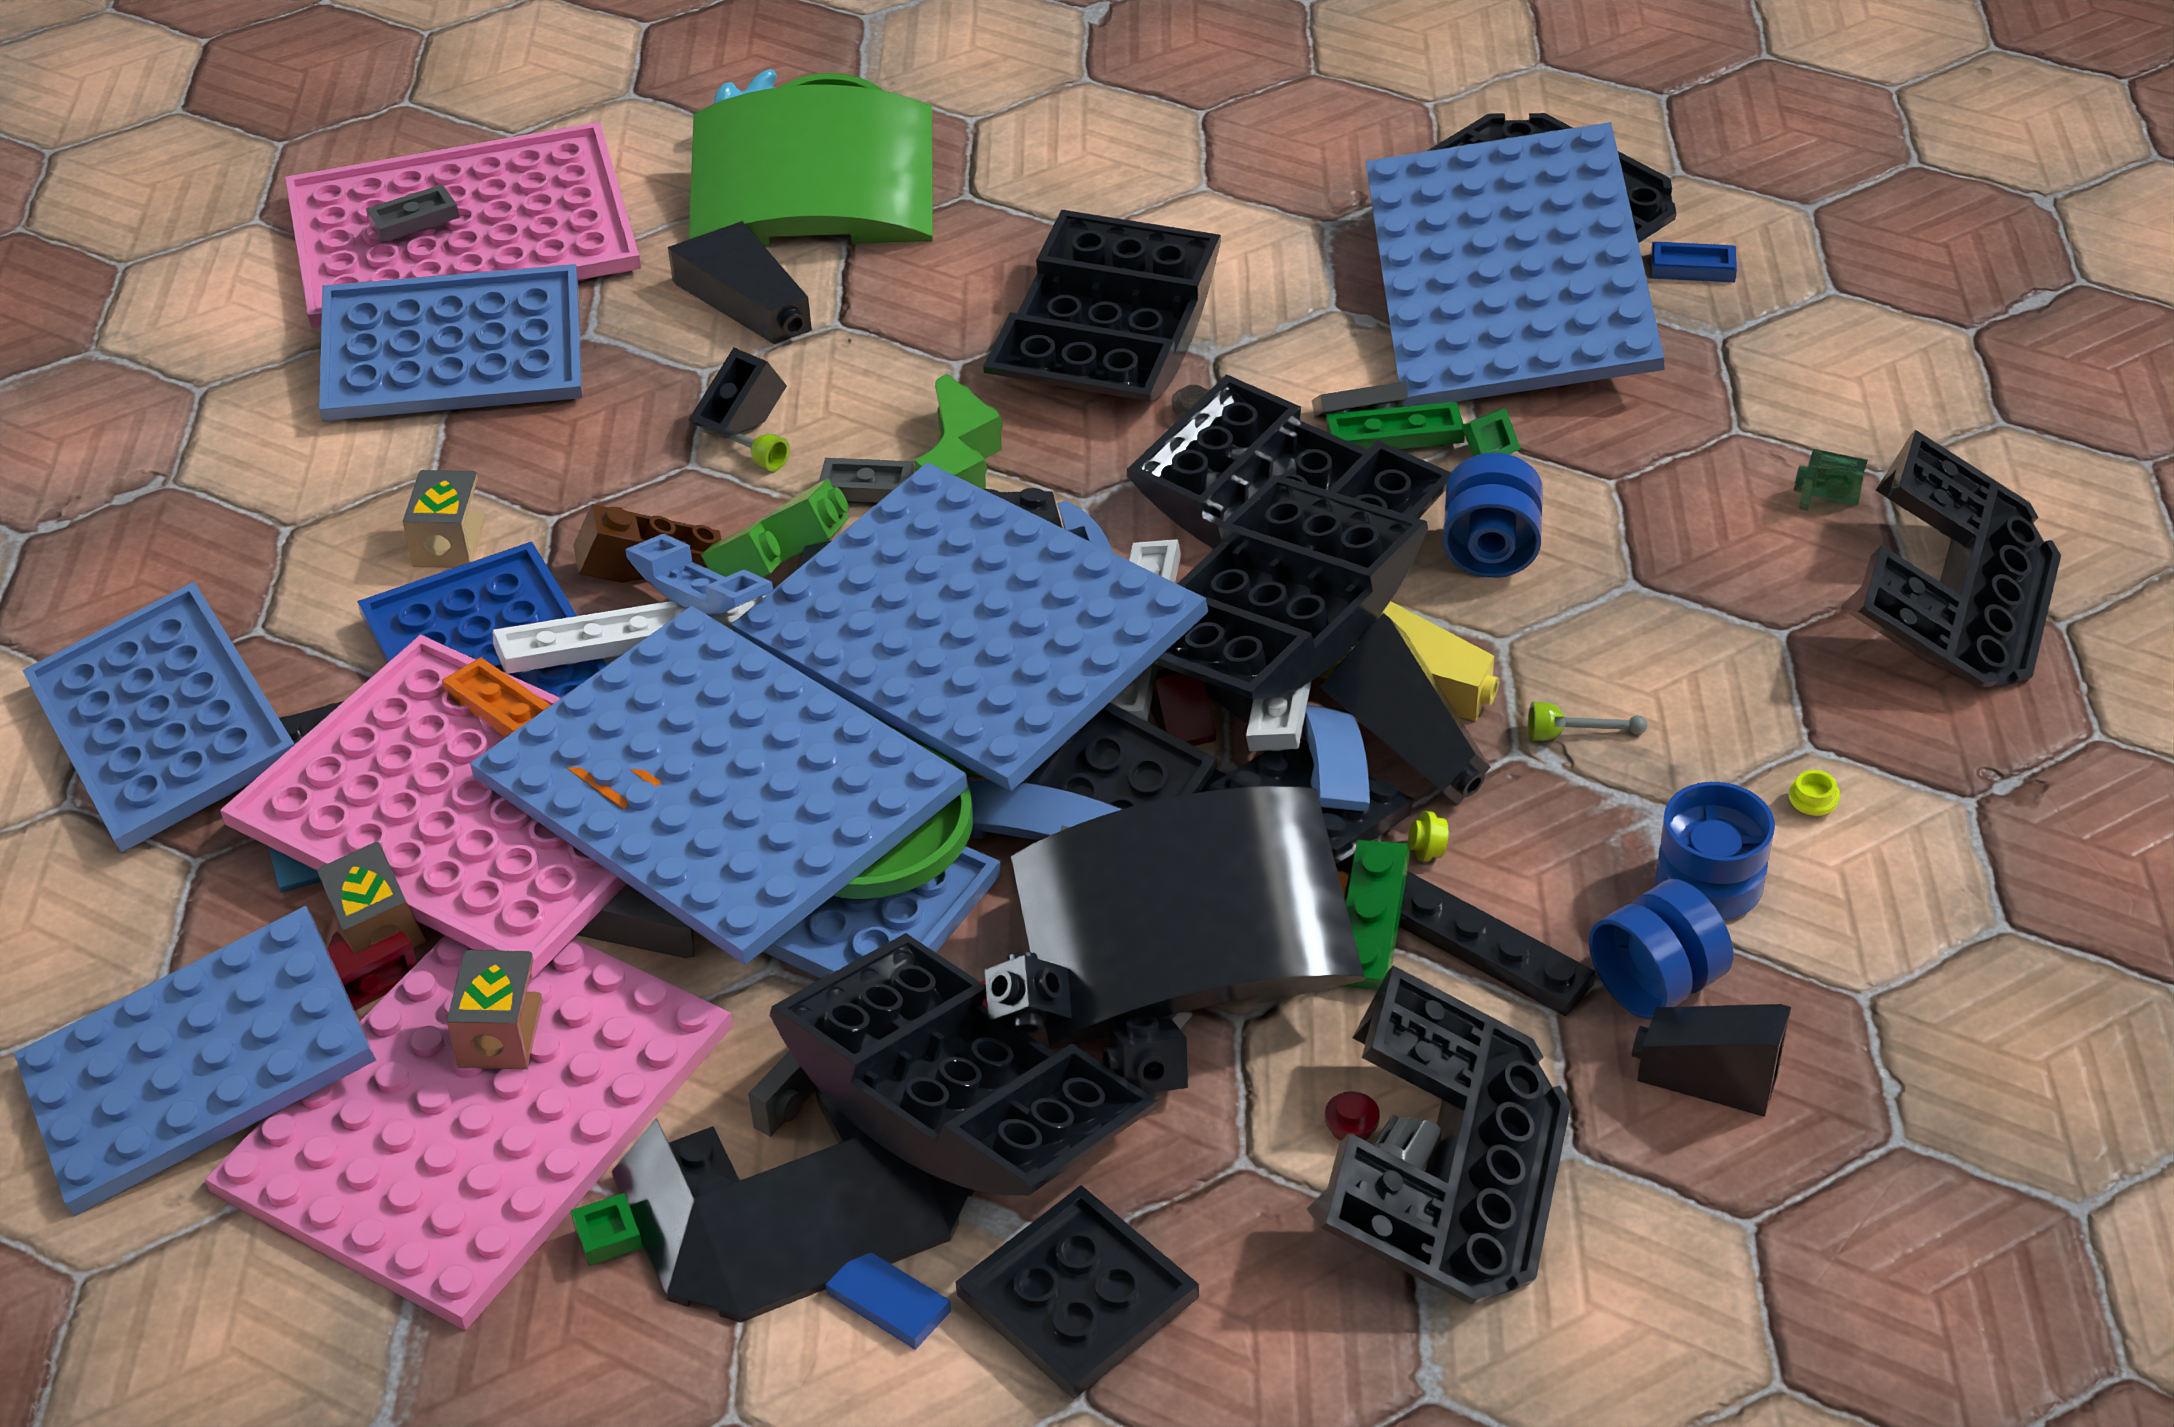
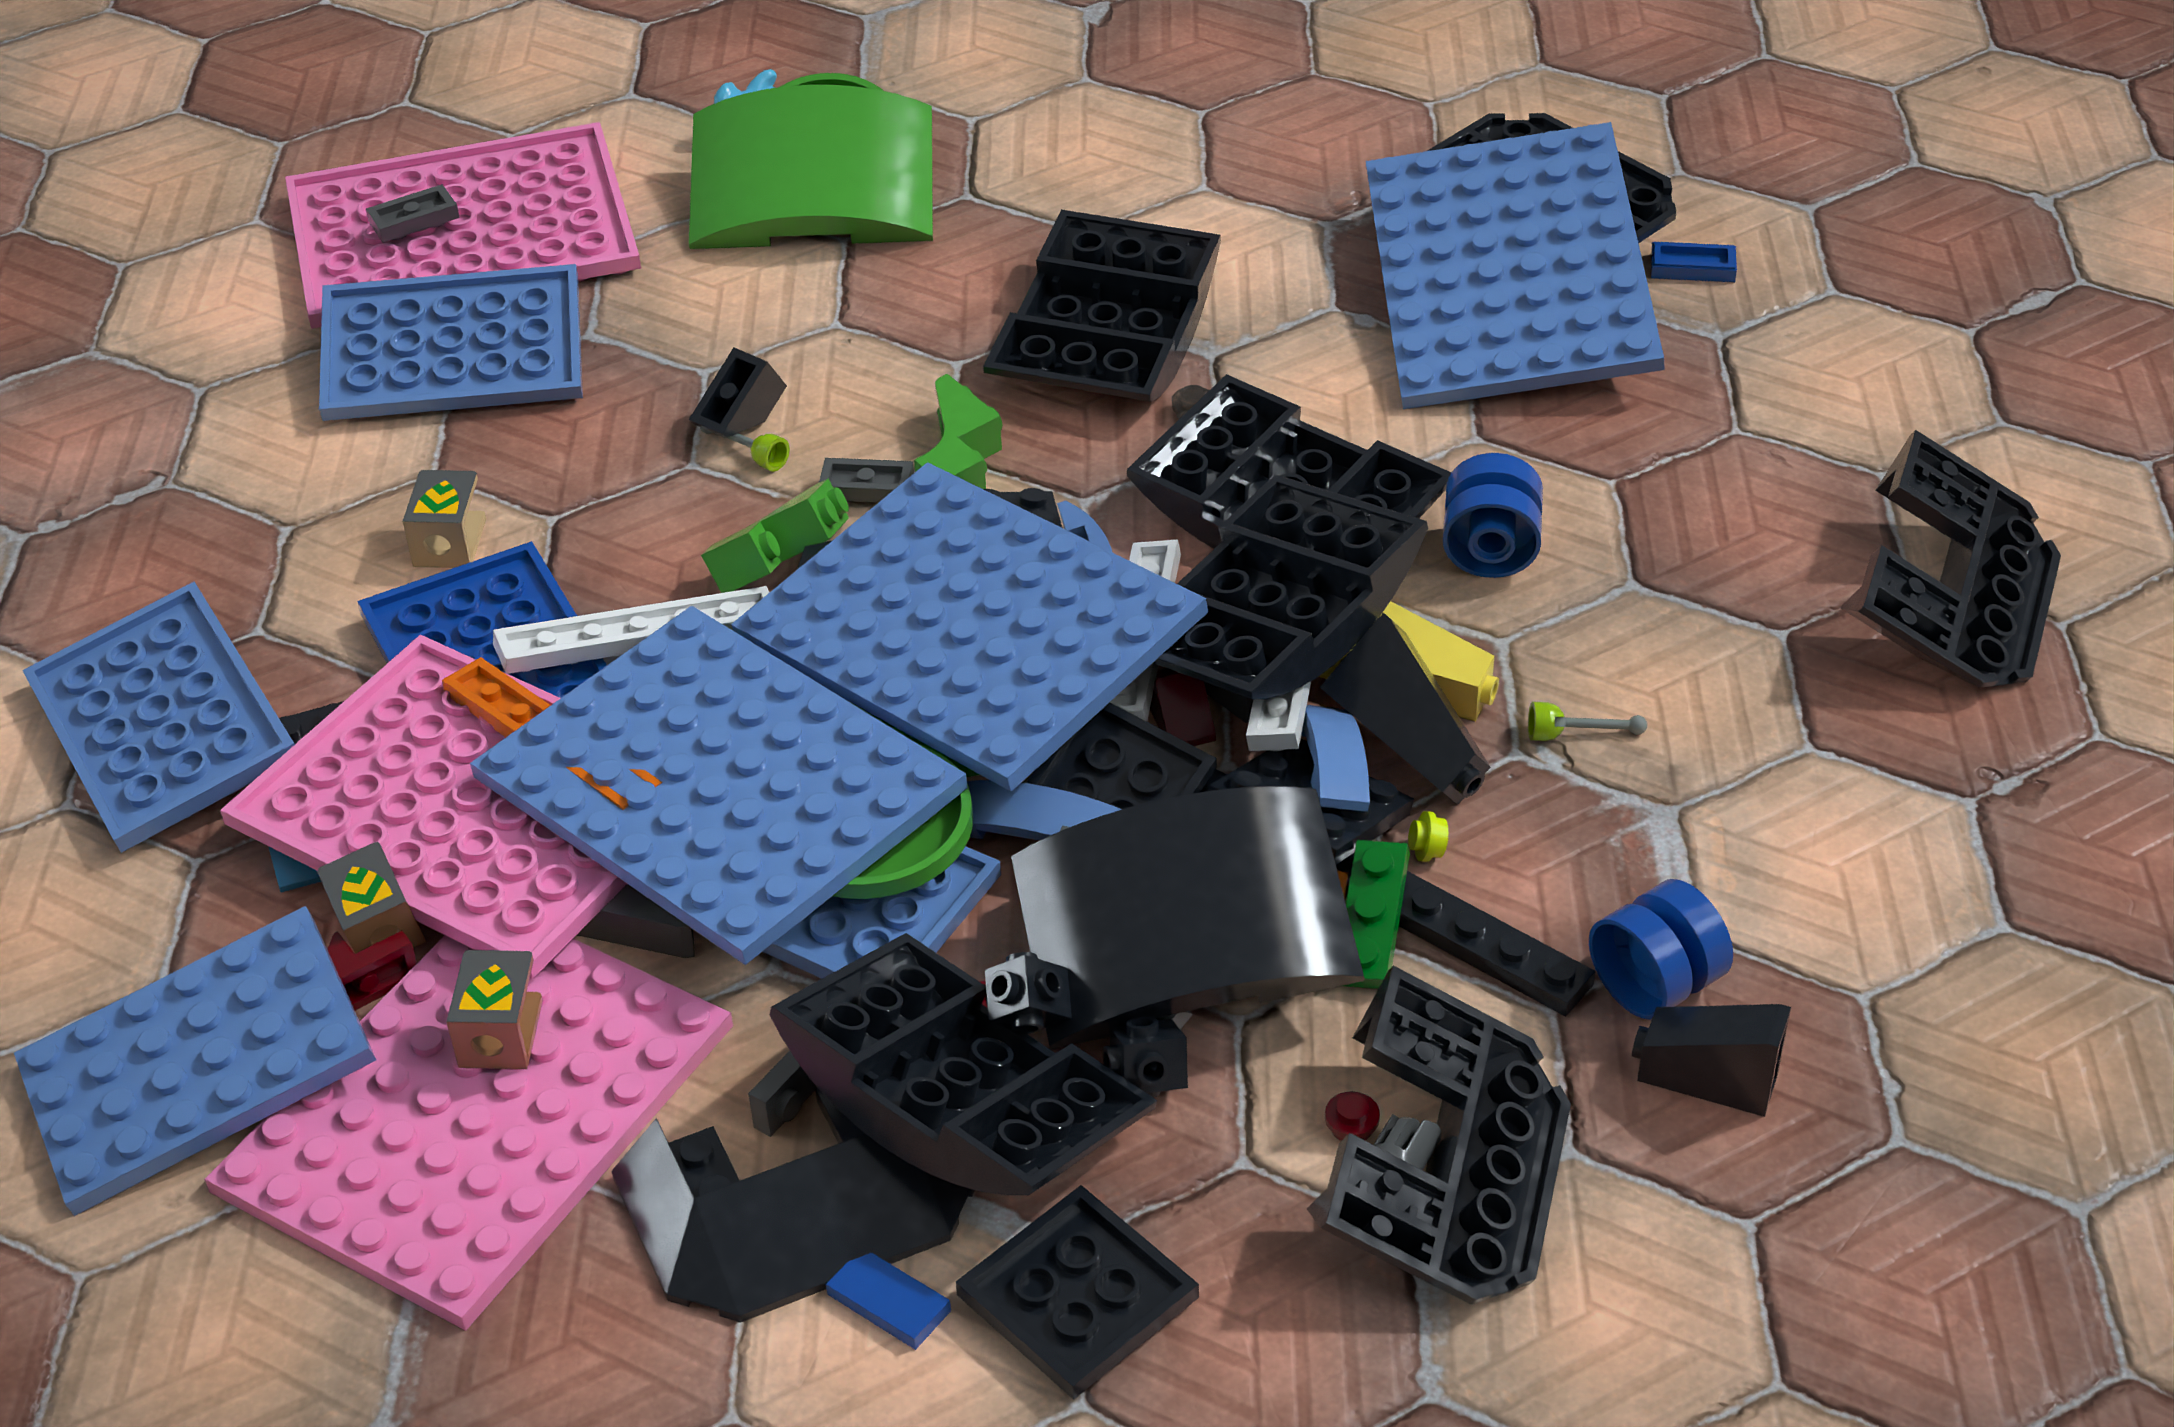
(606, 1229): green plate -> none
(611, 530): reddish brown slope -> none
(670, 570): medium blue slope -> none
(741, 281): black slope -> none
(1358, 399): dark grey plate -> none
(1400, 426): green plate -> none
(1491, 434): green plate -> none
(1718, 843): blue wheel -> none
(1814, 793): neon yellow plate -> none
(1830, 477): clear green bracket -> none

